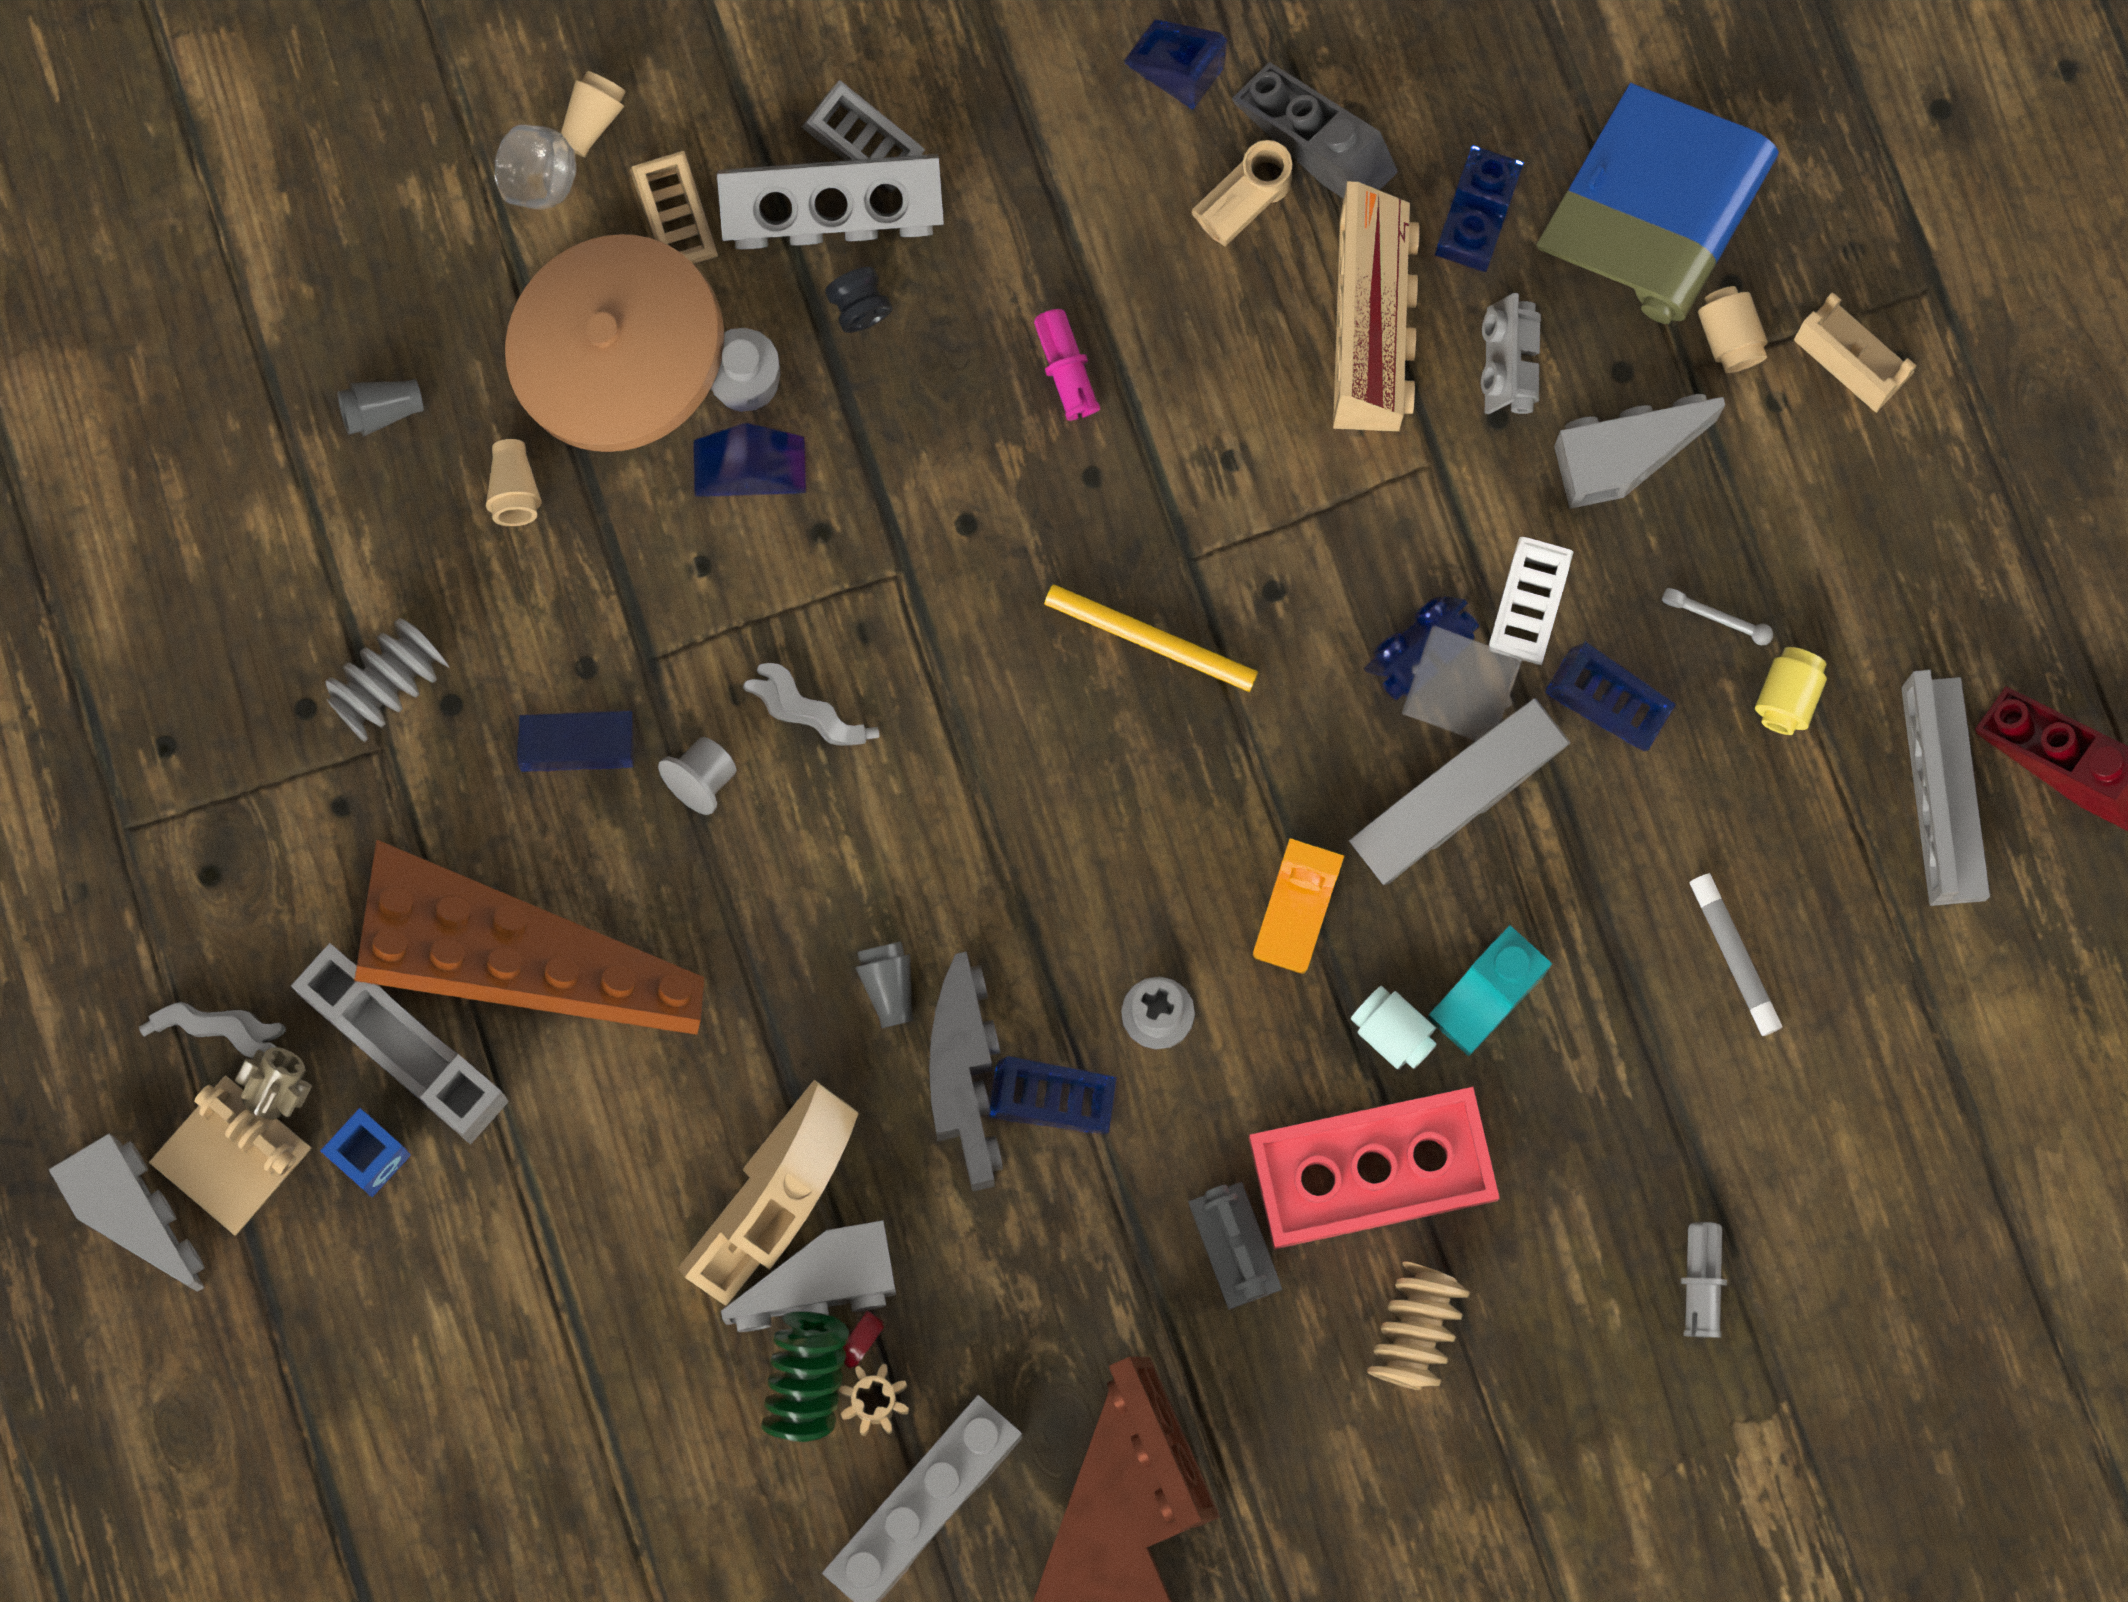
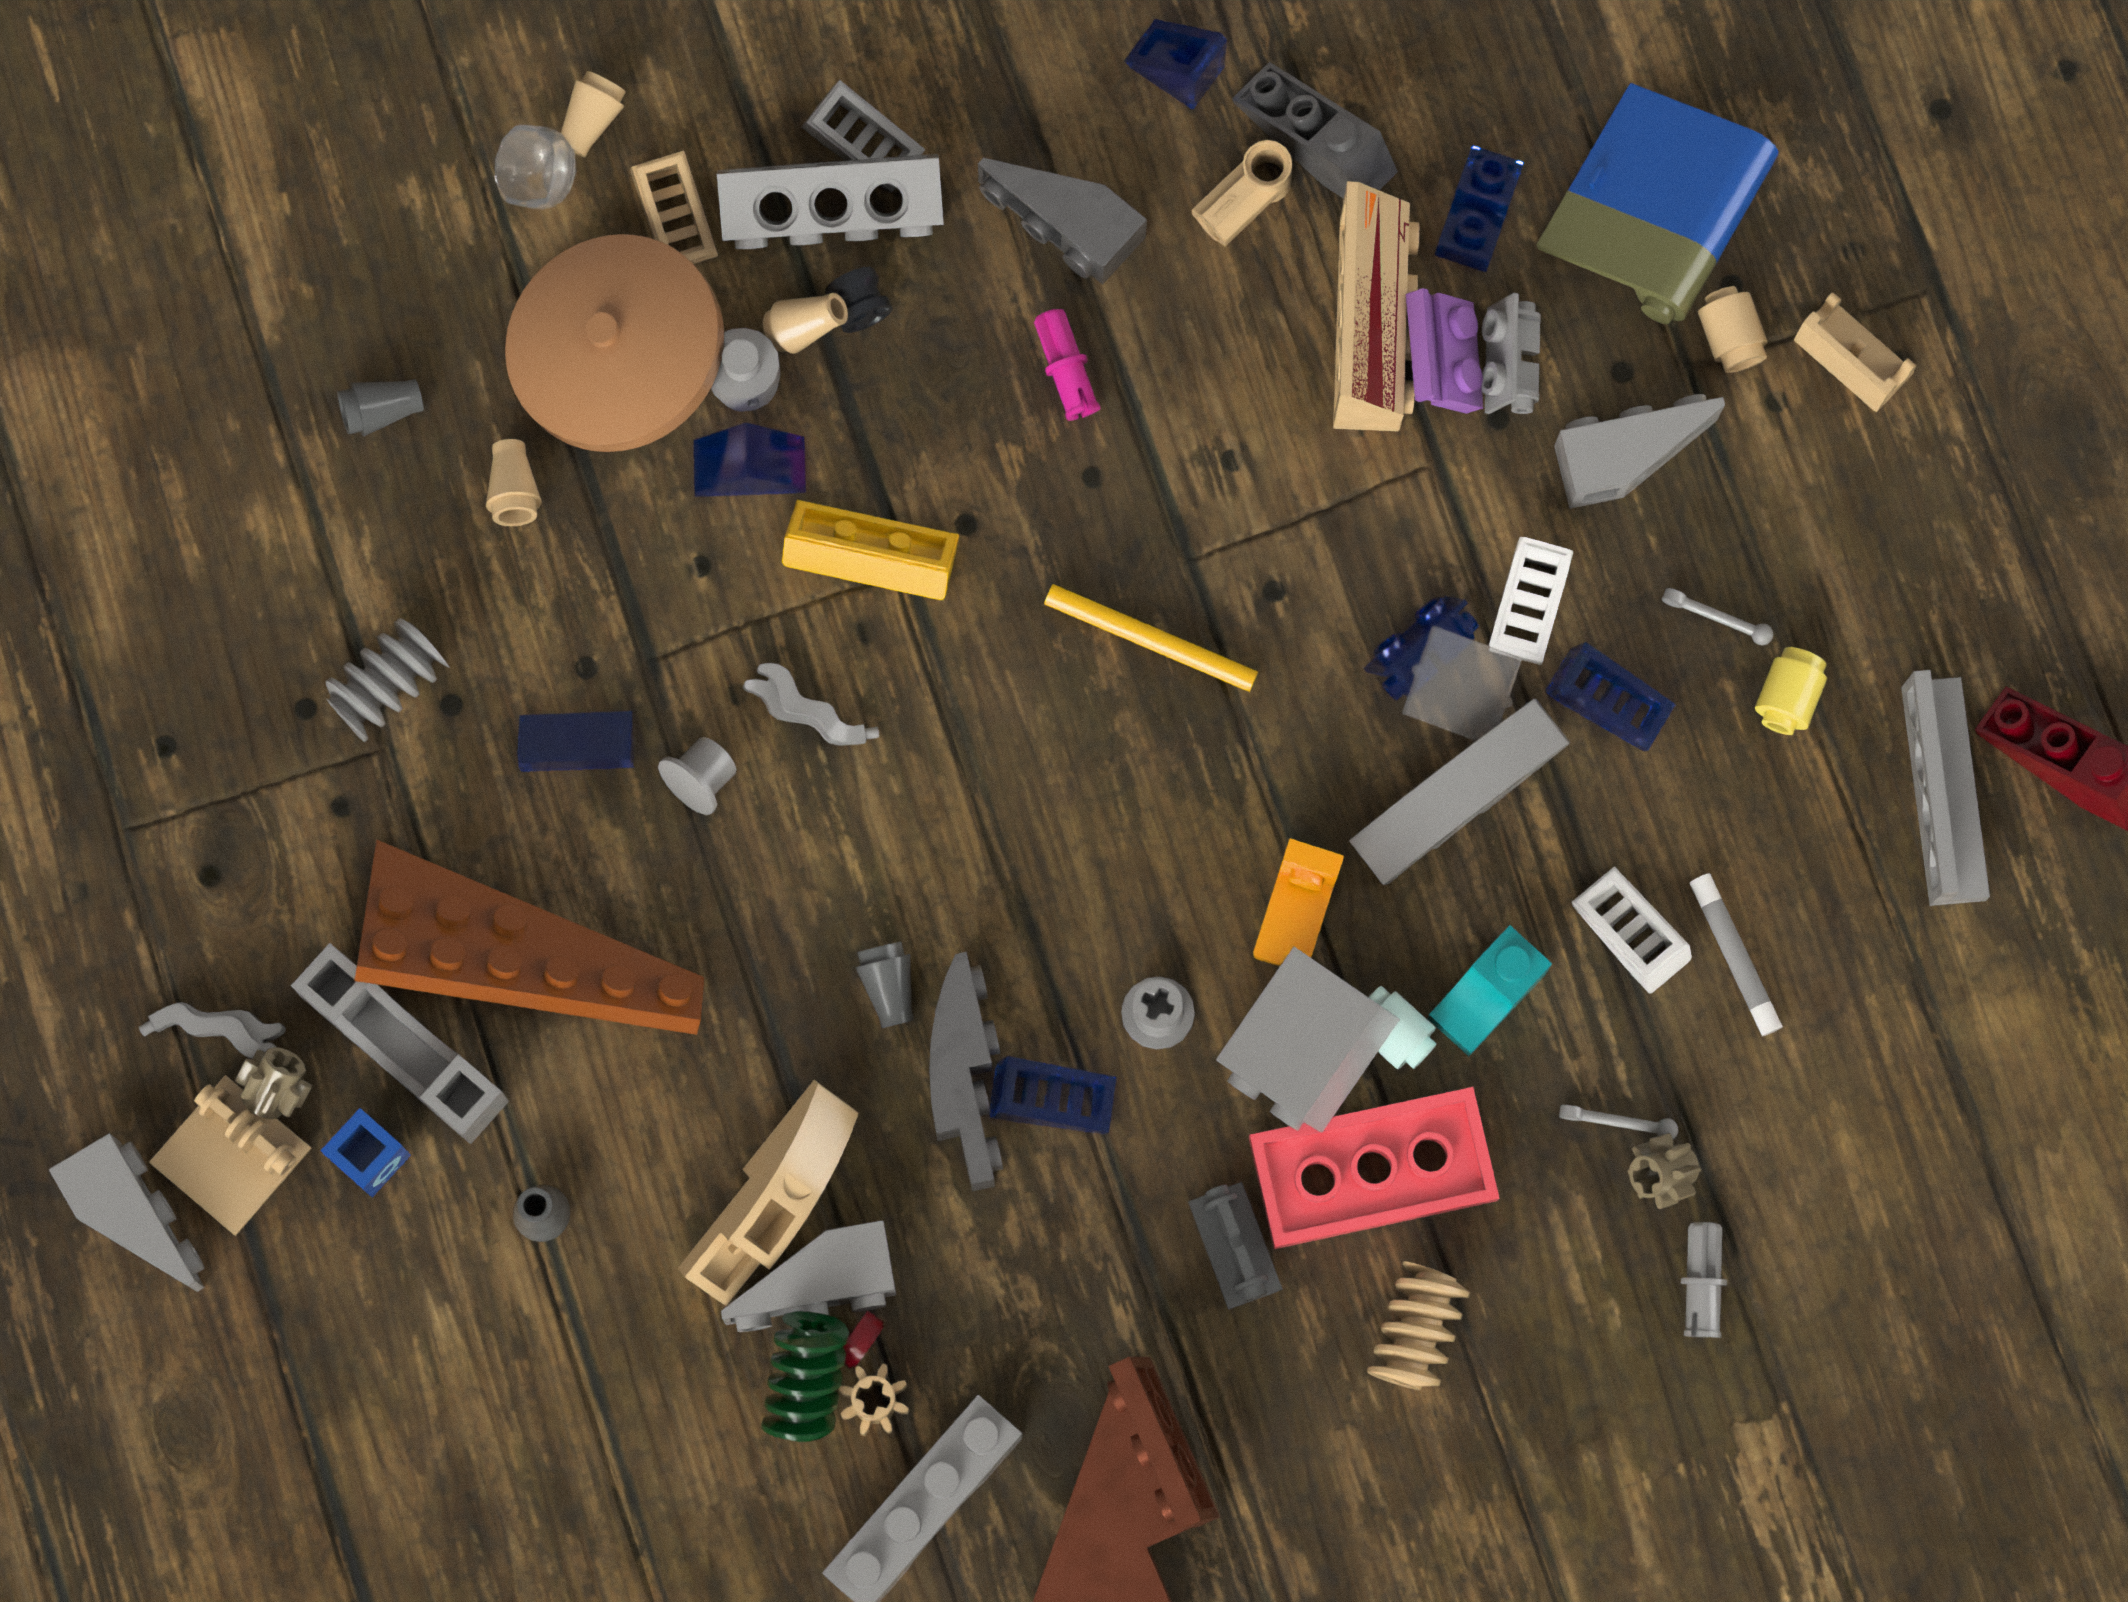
(550, 1222): none -> dark grey cone
(801, 321): none -> tan cone
(869, 550): none -> yellow slope
(1074, 214): none -> flat silver slope
(1305, 1042): none -> light grey brick
(1444, 351): none -> medium lavender plate
(1579, 1114): none -> light grey hinge
(1664, 965): none -> white slope
(1664, 1170): none -> dark tan gear

